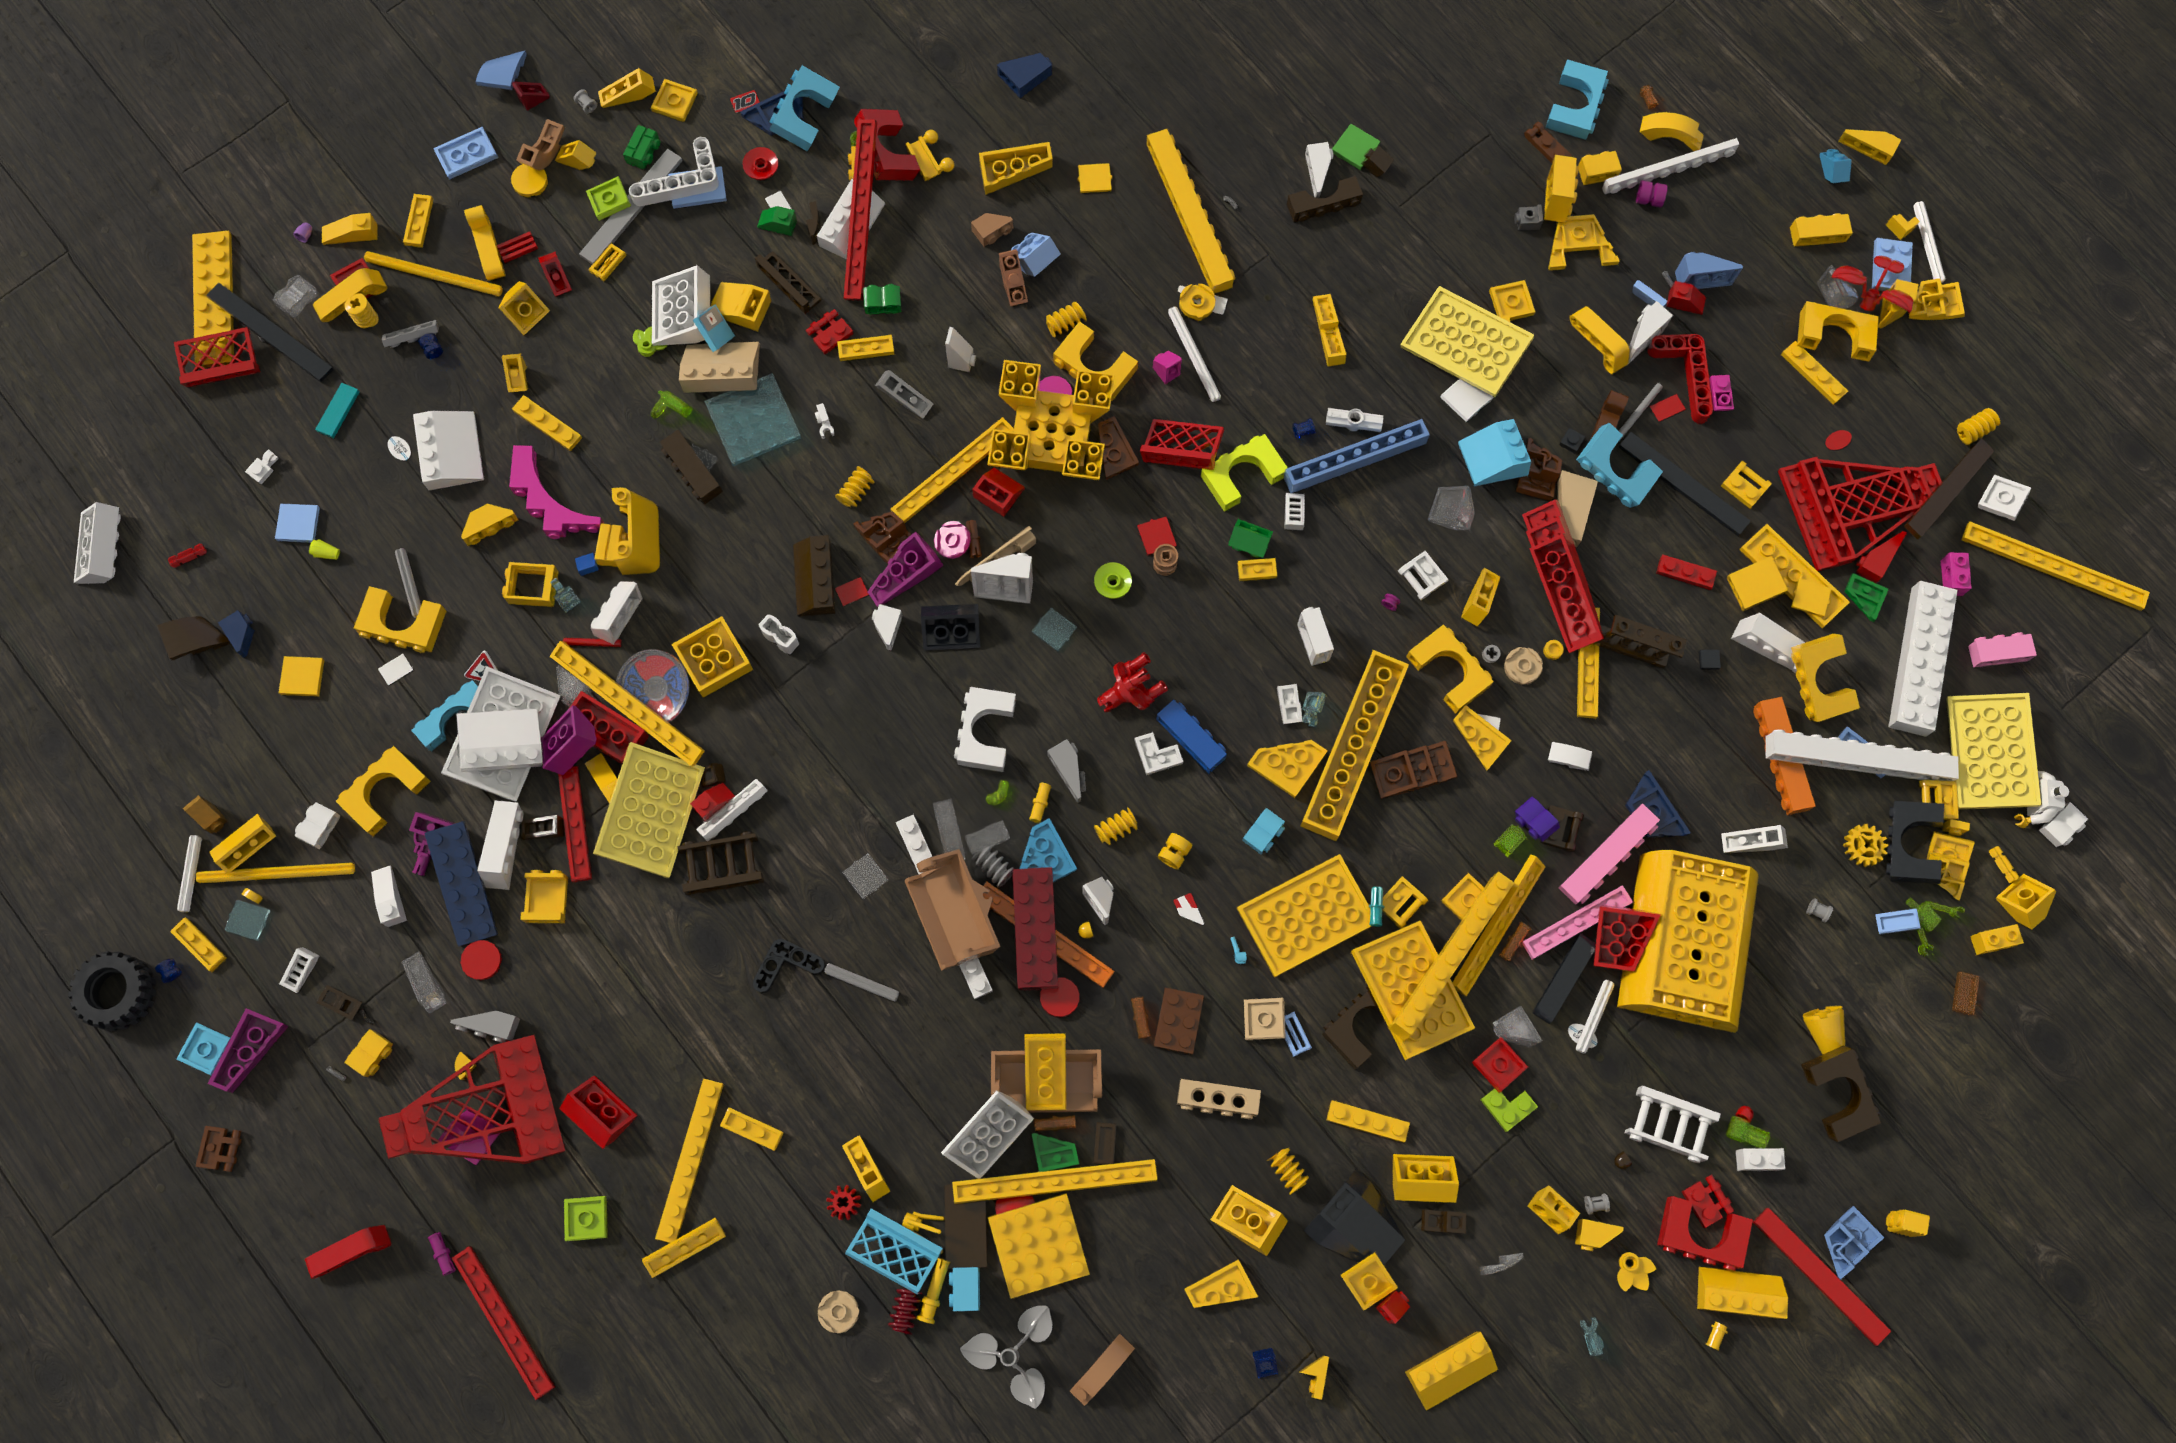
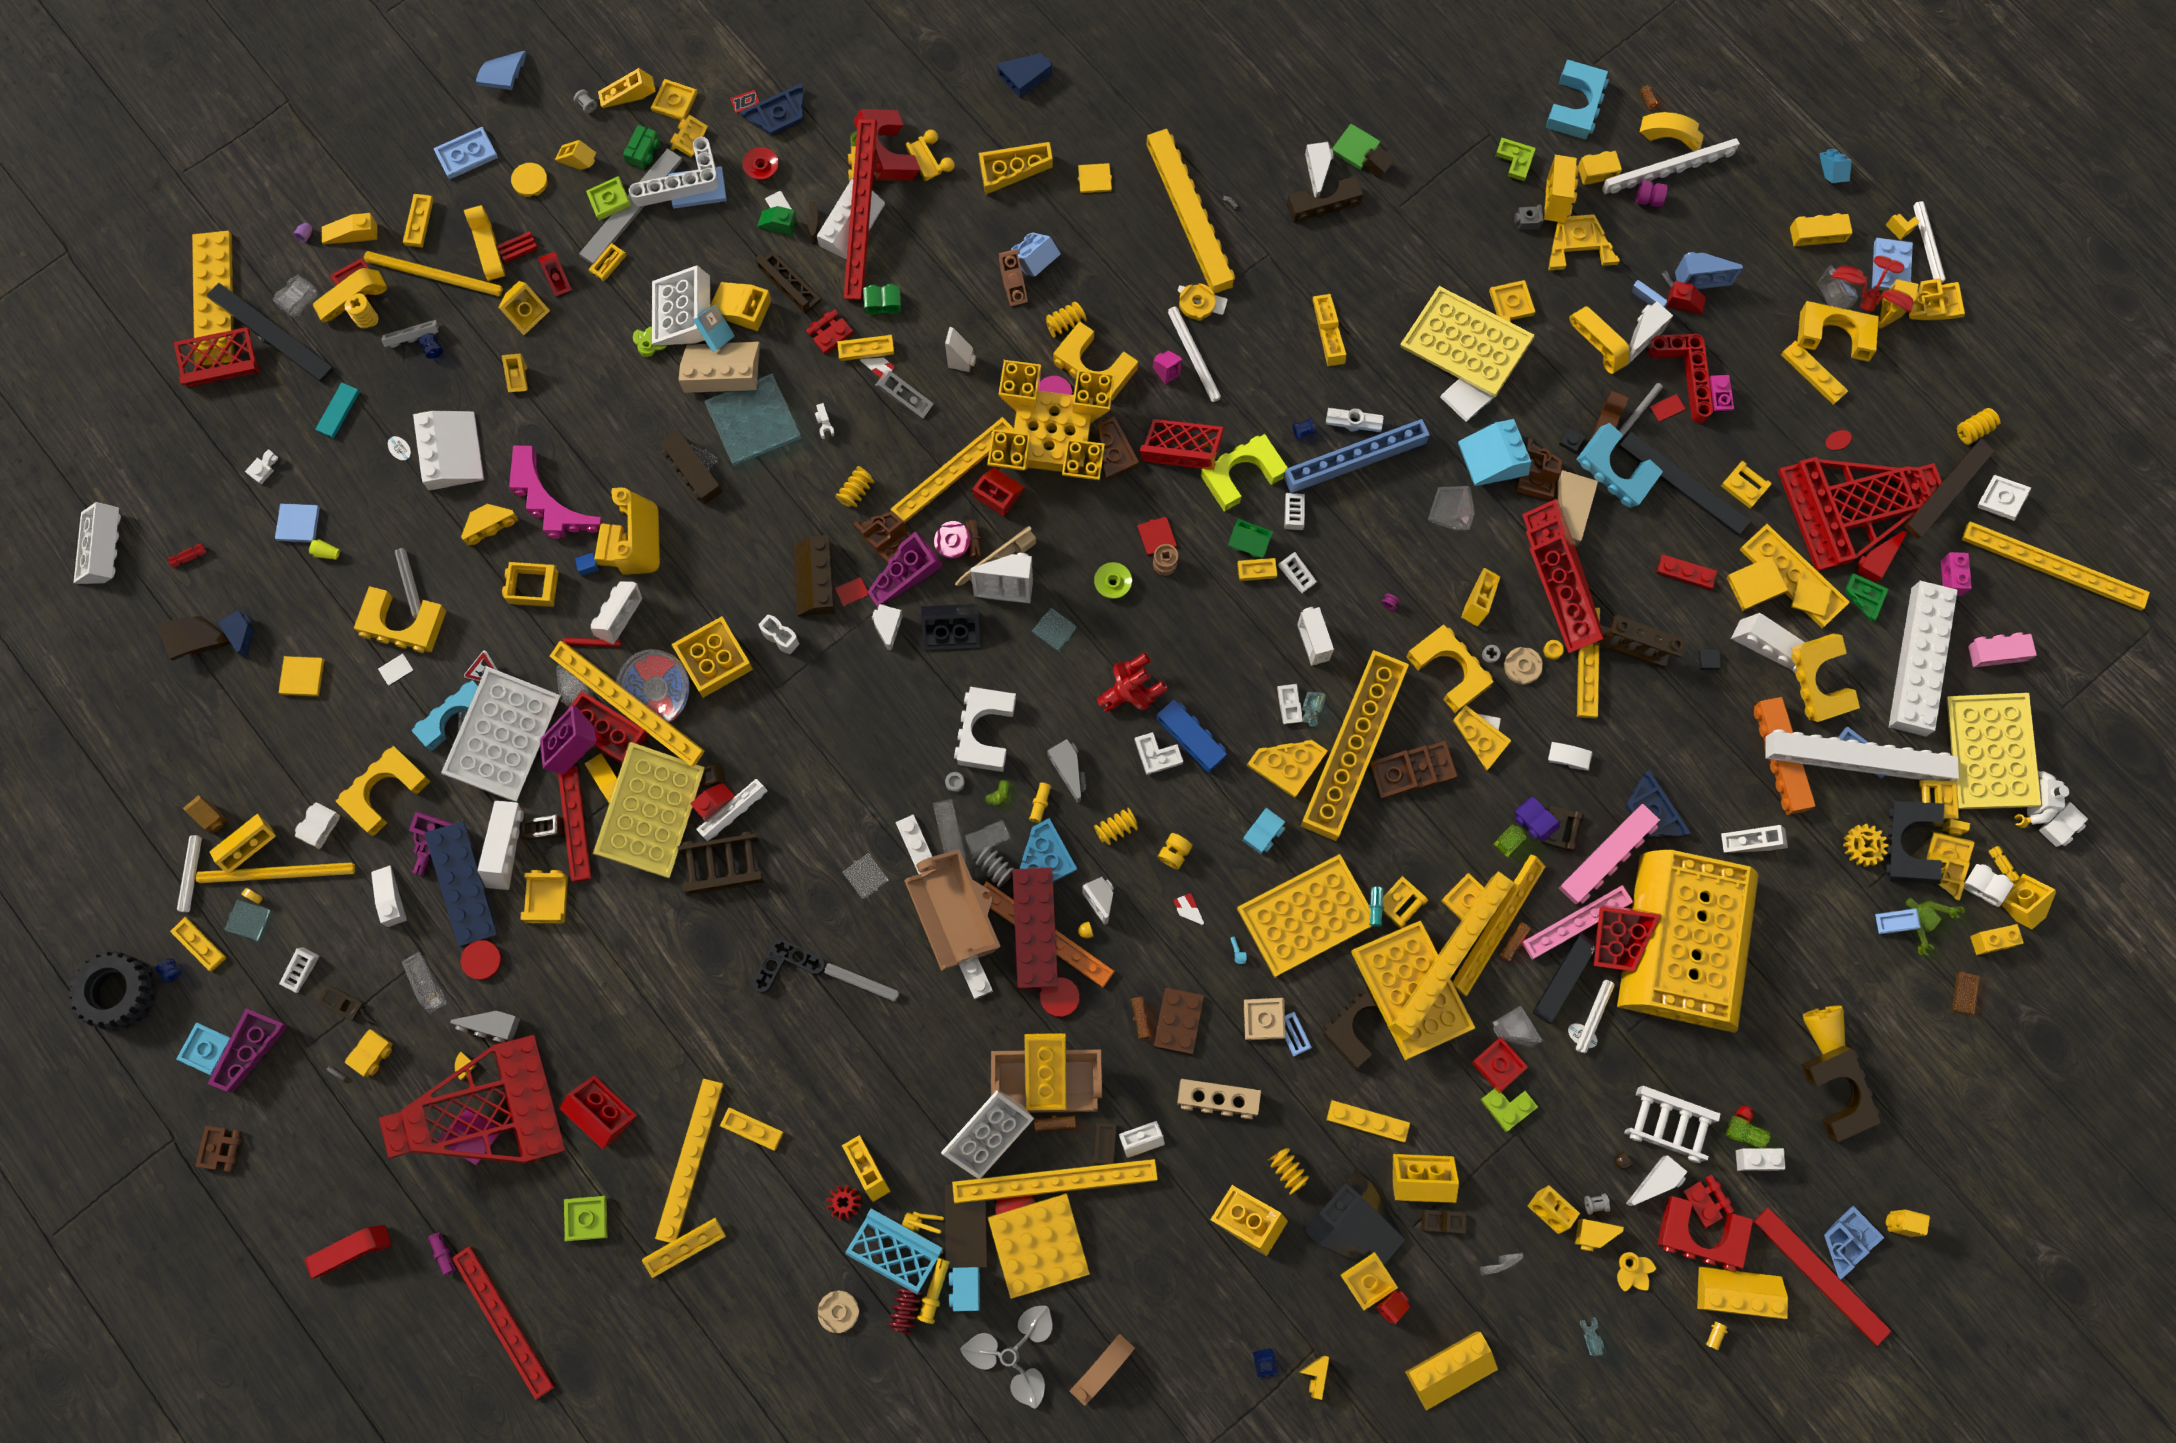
(499, 740): white slope -> none
(530, 93): dark red slope -> none
(545, 148): medium nougat arch -> none
(547, 423): yellow plate -> none
(566, 597): clear light blue plate -> none
(672, 401): clear neon green piece -> none
(689, 131): none -> yellow bracket
(805, 84): medium azure arch -> none
(877, 365): none -> white sticker
(954, 782): none -> light grey tile
(990, 227): medium nougat slope -> none
(1054, 1153): green wing -> none
(1141, 1139): none -> white slope
(1221, 1287): yellow wing -> none
(1302, 569): none -> white slope
(1427, 570): white plate -> none
(1519, 155): none -> lime plate
(1545, 143): reddish brown plate -> none
(1663, 1177): none -> white slope
(1819, 910): light grey bush -> none
(1873, 144): yellow slope -> none
(1988, 885): none -> white brick

